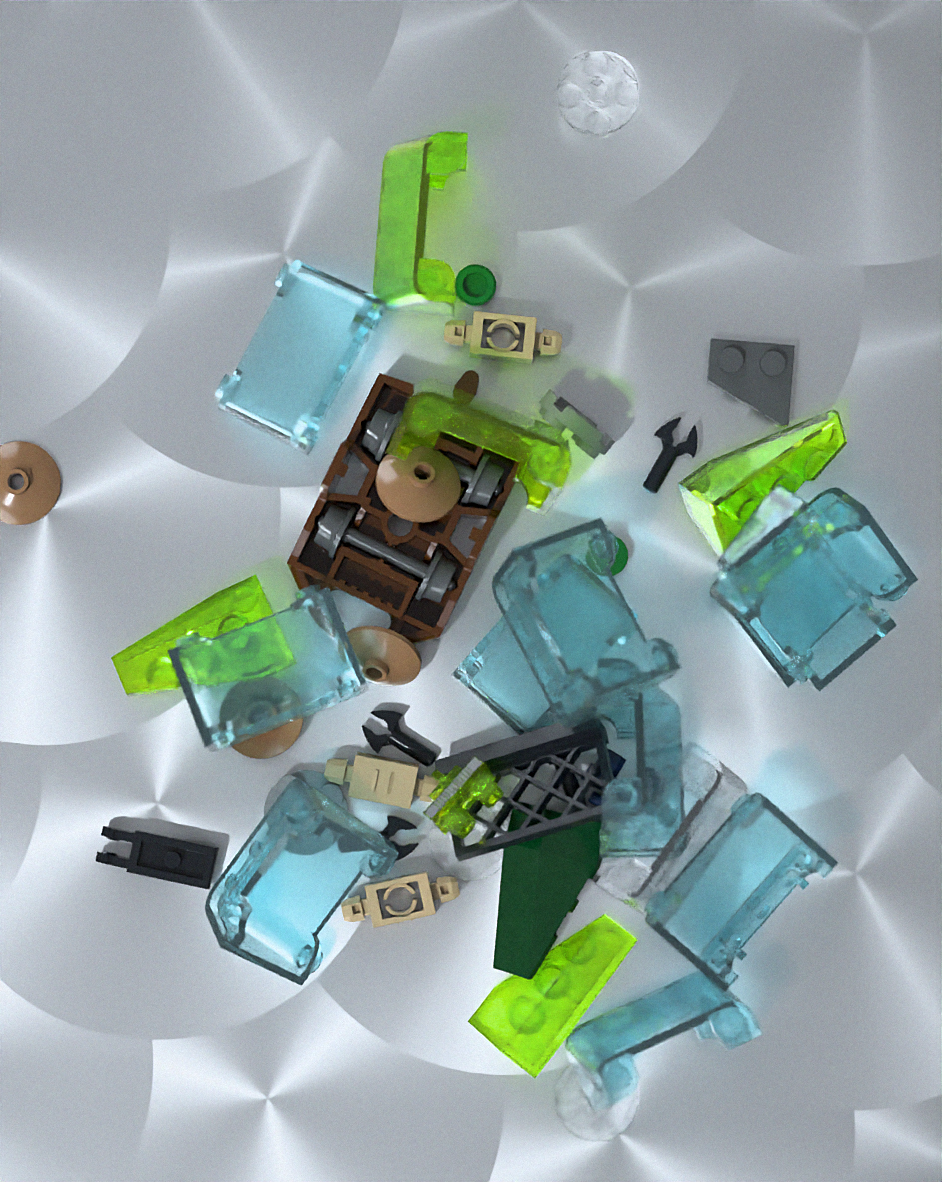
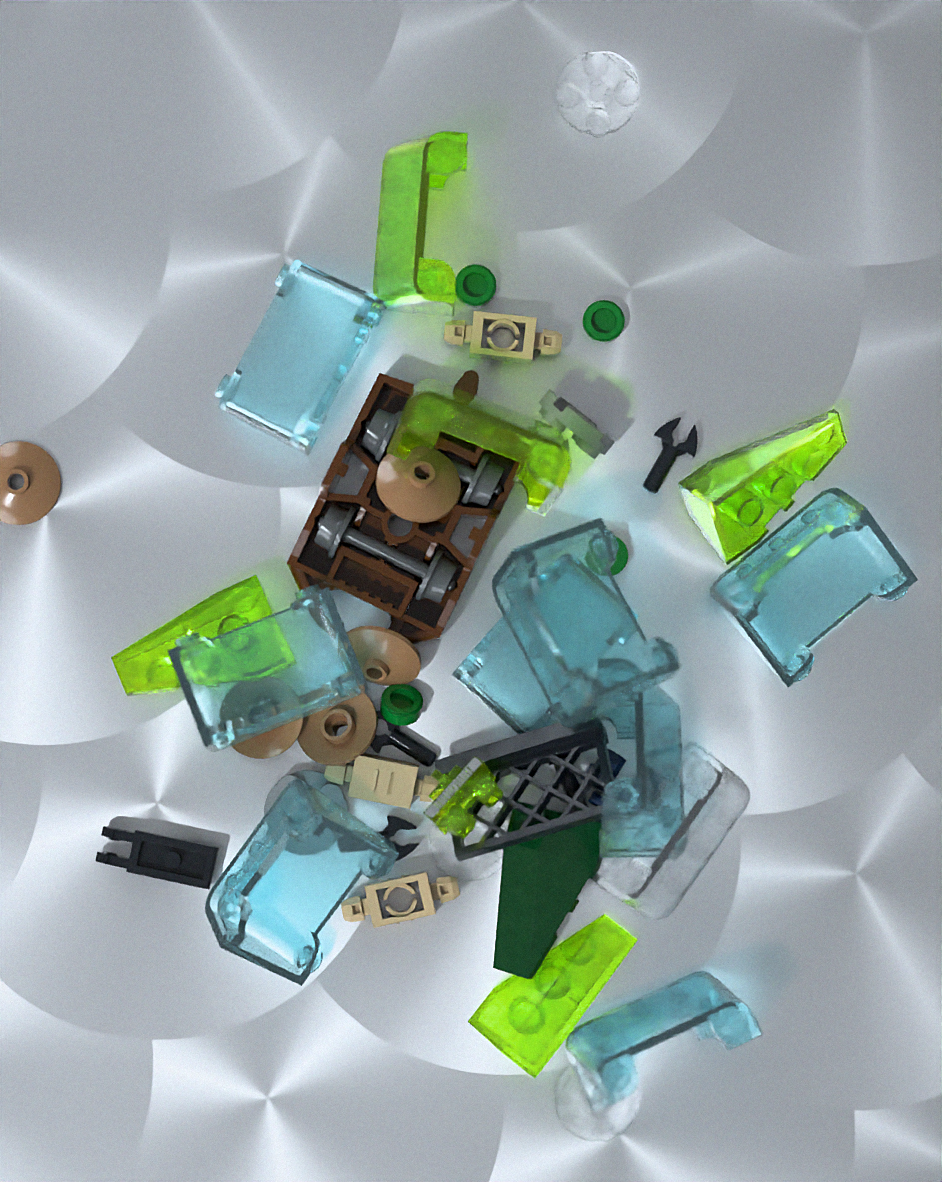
(320, 729): none -> medium nougat dish
(401, 704): none -> green tile
(603, 321): none -> green tile
(735, 886): clear light blue windscreen -> none
(754, 374): dark grey wing -> none
(801, 590): clear light blue windscreen -> none

